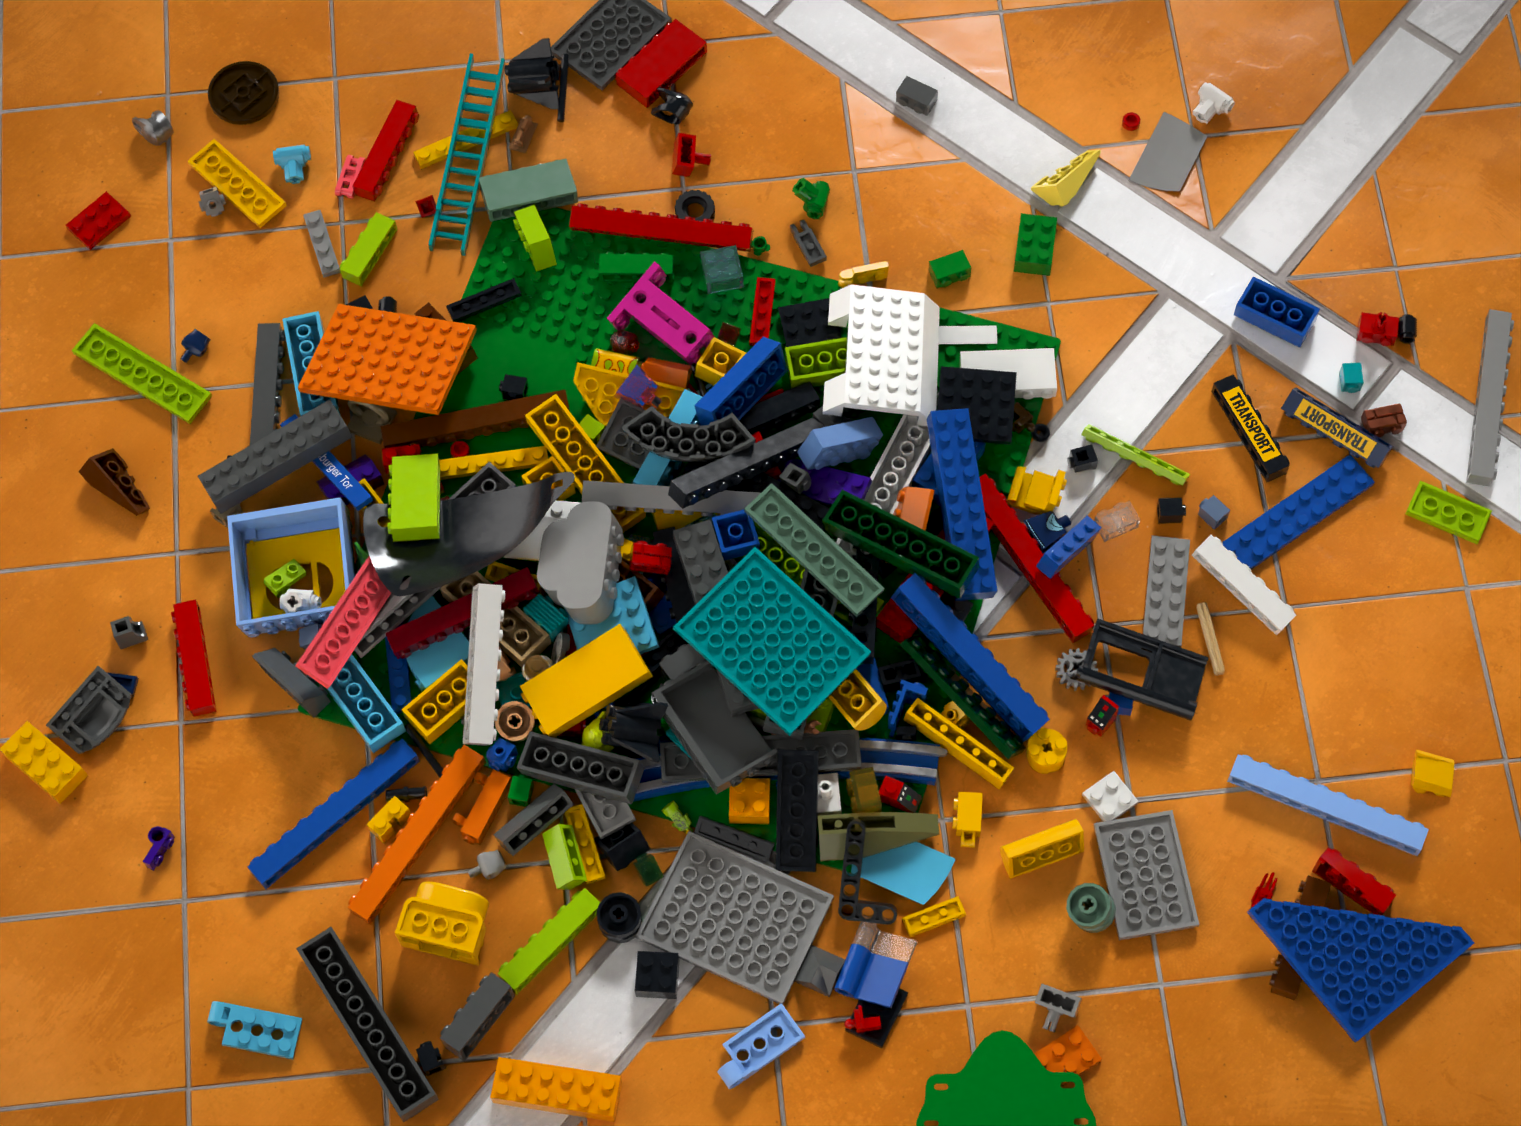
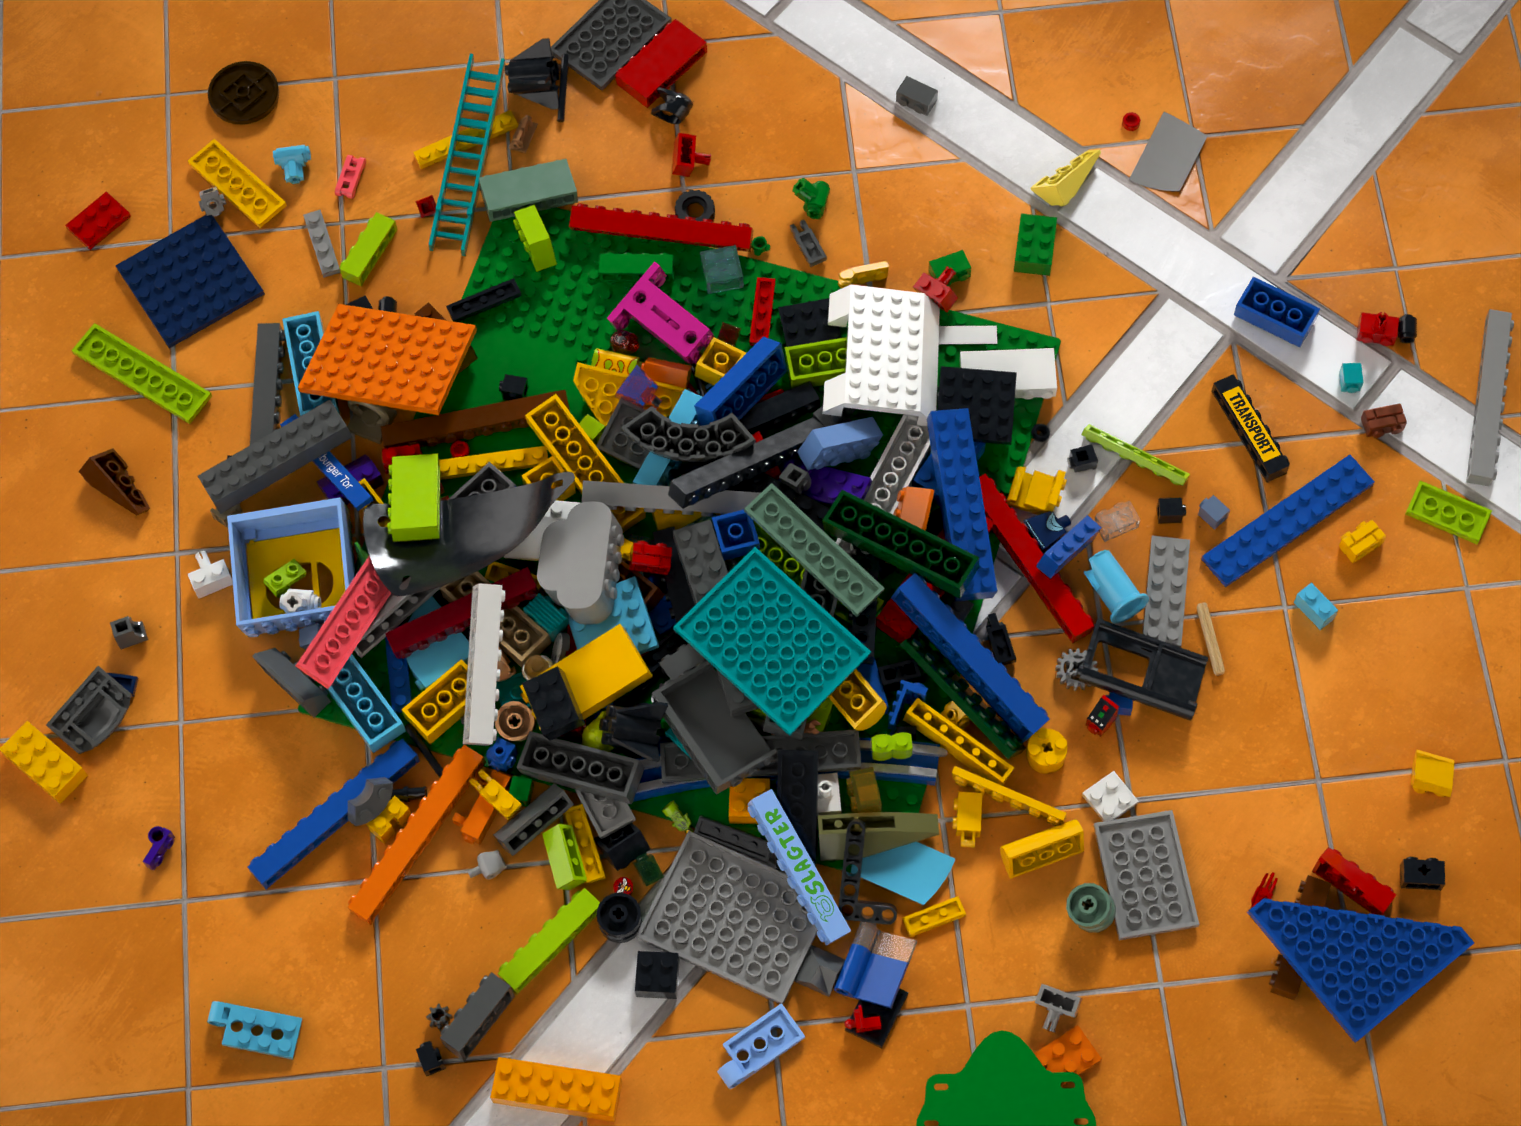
(154, 129): flat silver helmet -> none
(189, 280): none -> dark blue plate
(194, 658): red brick -> none
(195, 344): dark blue piece -> none
(209, 576): none -> white brick
(367, 1024): dark grey brick -> none
(371, 801): none -> dark grey brick
(385, 150): red brick -> none
(435, 1013): none -> dark grey gear
(444, 922): yellow brick -> none
(497, 795): none -> yellow hinge
(553, 703): none -> black brick
(623, 885): none -> tile
(798, 867): none -> light blue brick
(896, 746): none -> lime brick
(899, 795): slope -> none
(937, 289): none -> red brick
(1000, 641): none -> black hinge
(1000, 793): none -> yellow plate
(1023, 421): dark brown piece -> none
(1115, 587): none -> medium azure piece
(1212, 102): white piece -> none
(1244, 584): white brick -> none
(1315, 606): none -> medium azure brick
(1328, 805): light blue brick -> none
(1336, 427): brick -> none
(1362, 540): none -> yellow brick
(1413, 878): none -> black brick

